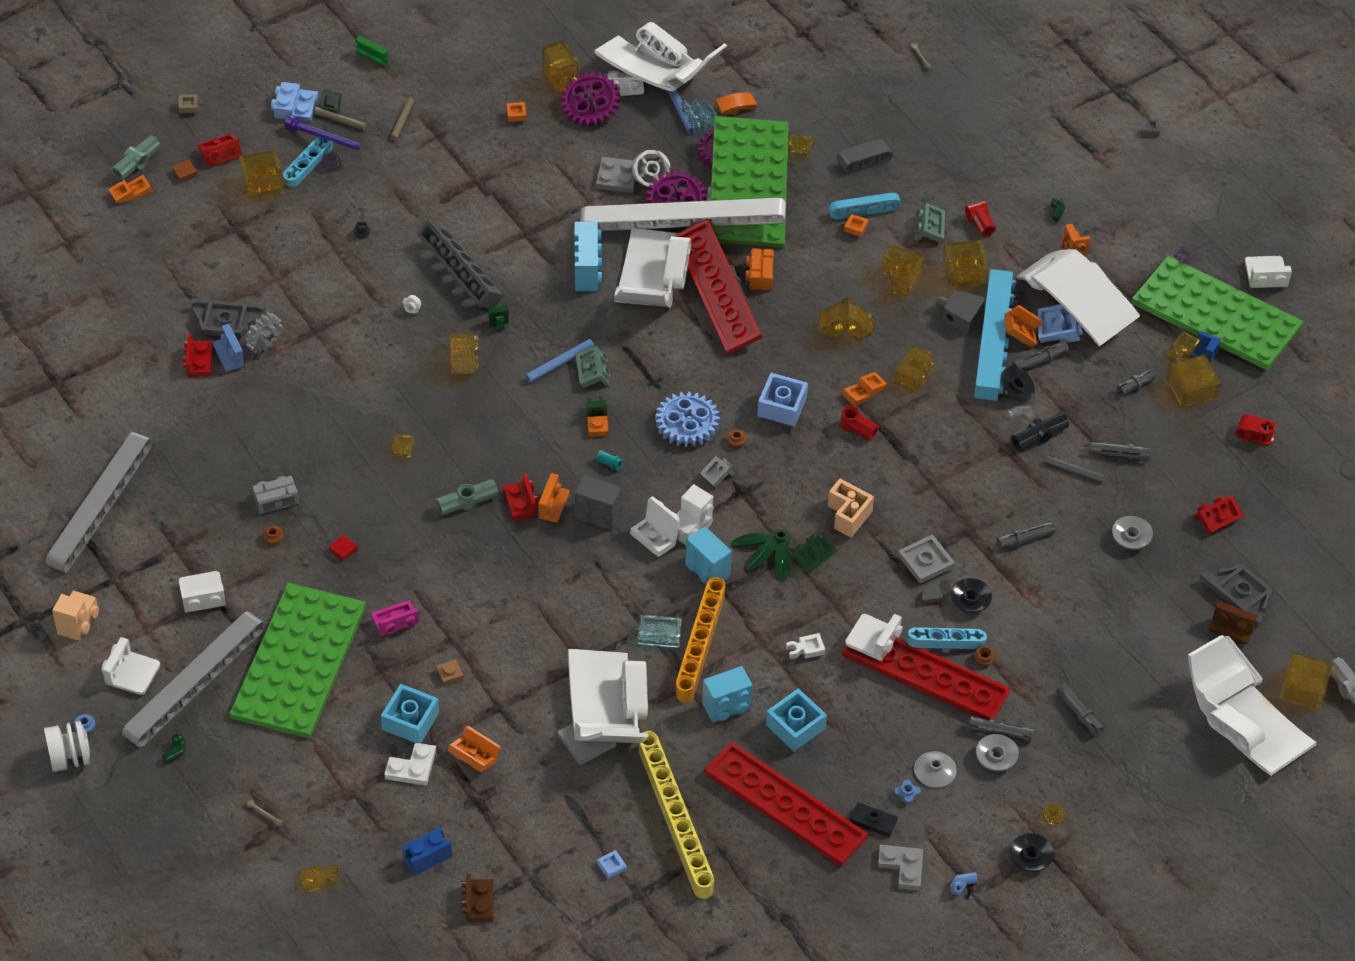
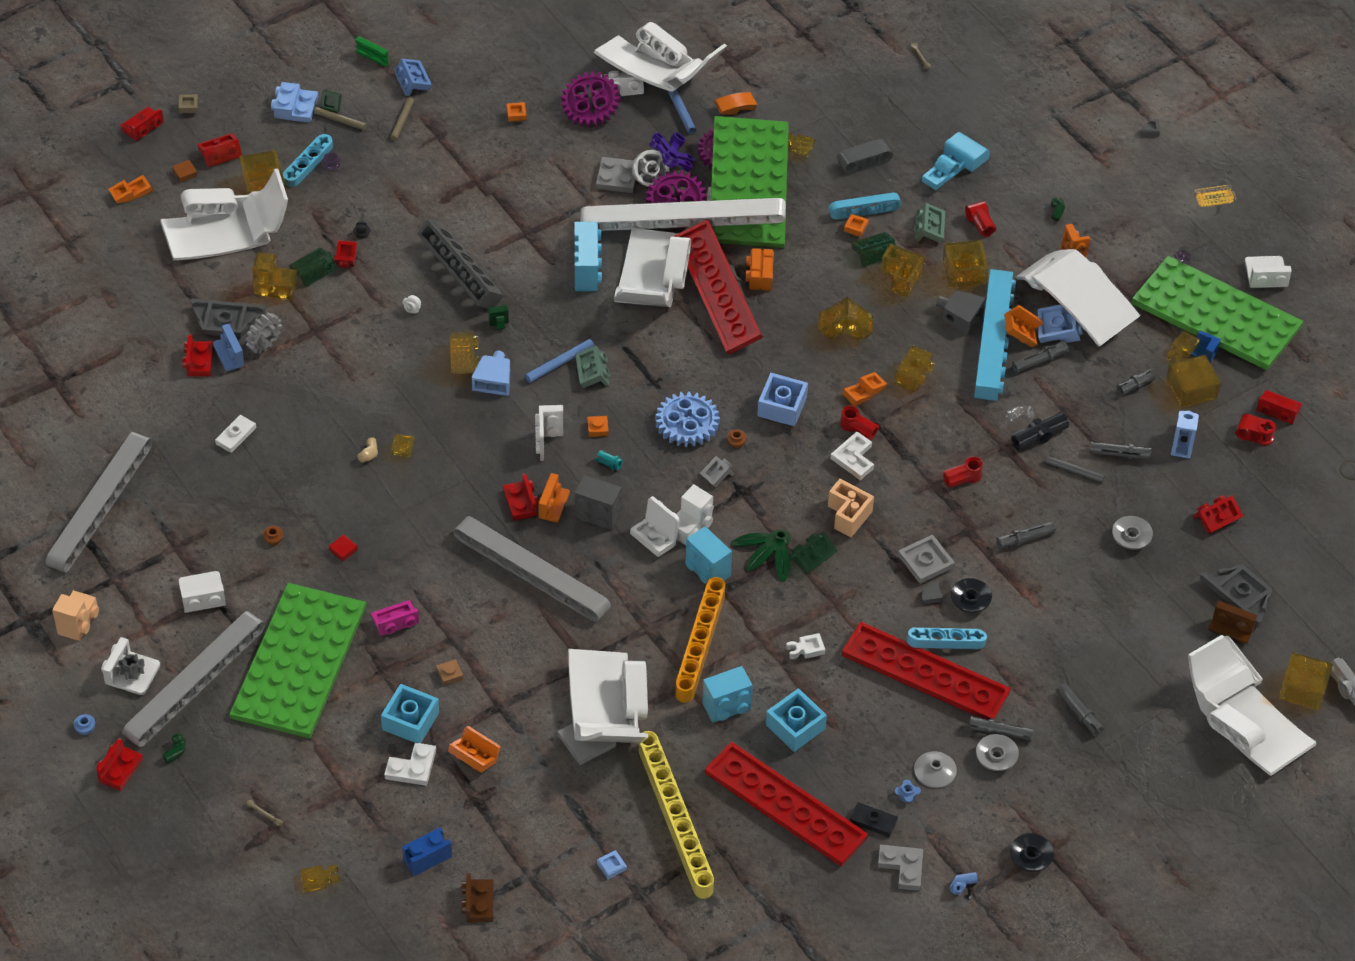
(67, 746): white wheel -> none
(118, 765): none -> red bracket
(131, 666): none -> dark grey gear
(135, 158): sand green piece -> none
(142, 123): none -> red bracket
(224, 222): none -> white beam
(235, 433): none -> white plate
(271, 280): none -> clear yellow brick
(275, 494): light grey brick -> none
(294, 124): dark purple piece -> none
(314, 266): none -> clear green bracket
(346, 253): none -> red bracket
(370, 452): none -> tan arm
(412, 76): none -> medium blue bracket
(466, 497): sand green piece -> none
(492, 374): none -> light blue torso
(532, 569): none -> light grey beam
(548, 424): none -> white bracket
(559, 65): clear yellow brick -> none
(596, 408): dark green tile -> none
(659, 631): clear light blue plate -> none
(670, 156): none -> dark purple plant
(704, 114): clear light blue plate -> none
(850, 456): none -> white plate
(872, 248): none -> clear green bracket
(874, 636): white bracket -> none
(958, 154): none -> medium azure plate
(968, 472): none -> red piece
(987, 652): dark orange plate -> none
(1018, 383): black dish -> none
(1053, 809): clear yellow plate -> none
(1187, 427): none -> light blue torso
(1215, 195): none -> clear tile
(1278, 407): none -> red bracket

